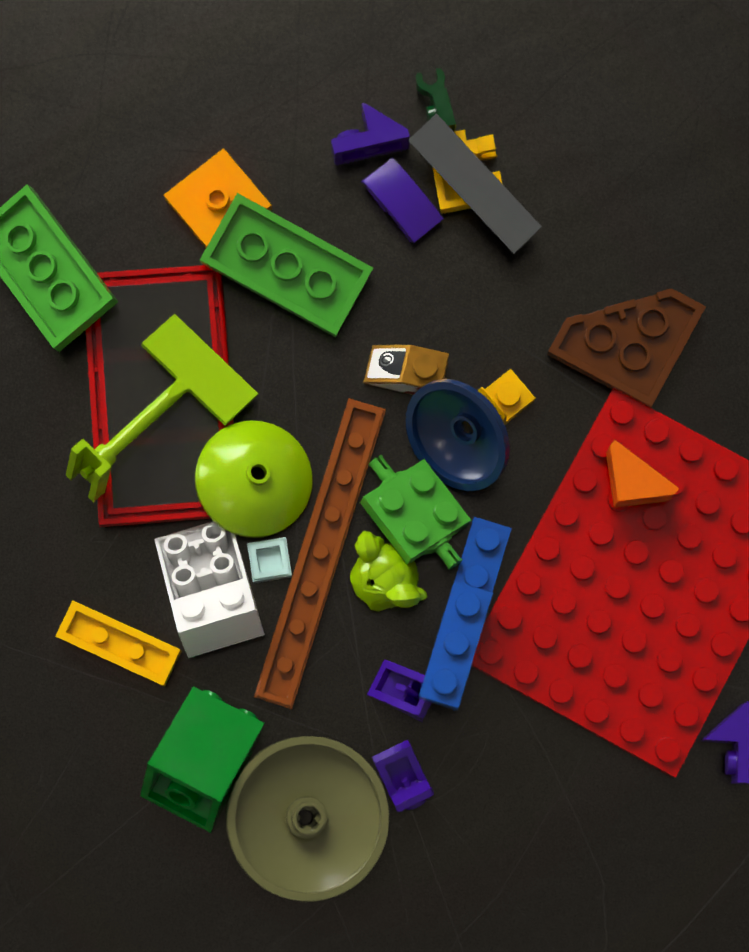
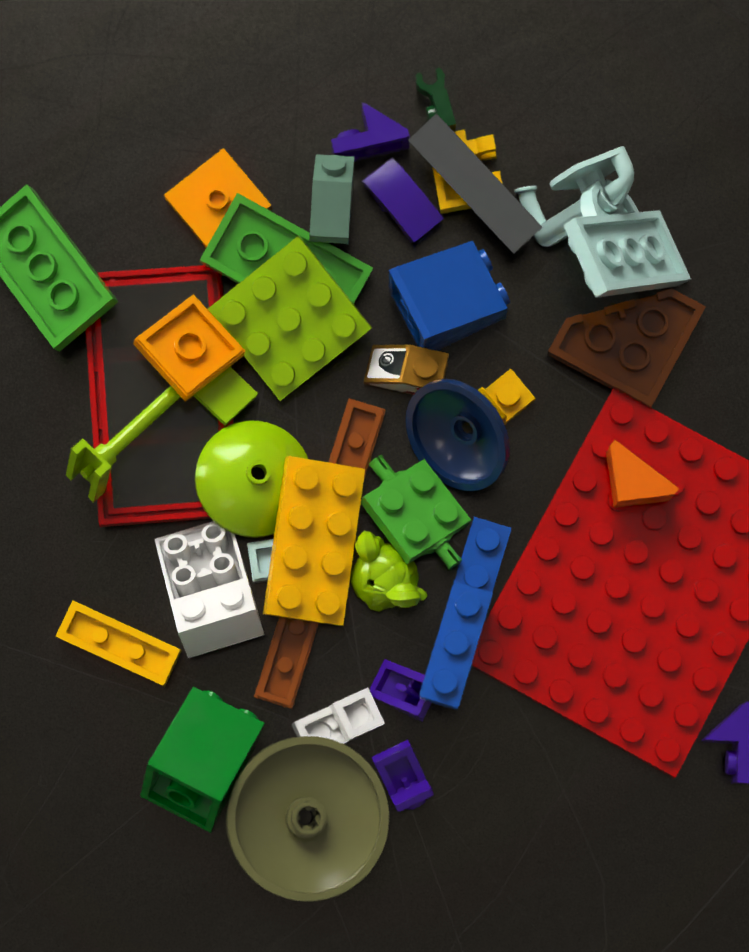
(189, 347): none -> light orange plate
(290, 318): none -> lime plate
(314, 541): none -> yellow plate
(332, 199): none -> sand green slope
(342, 719): none -> white slope
(448, 295): none -> blue slope
(612, 239): none -> light aqua plate

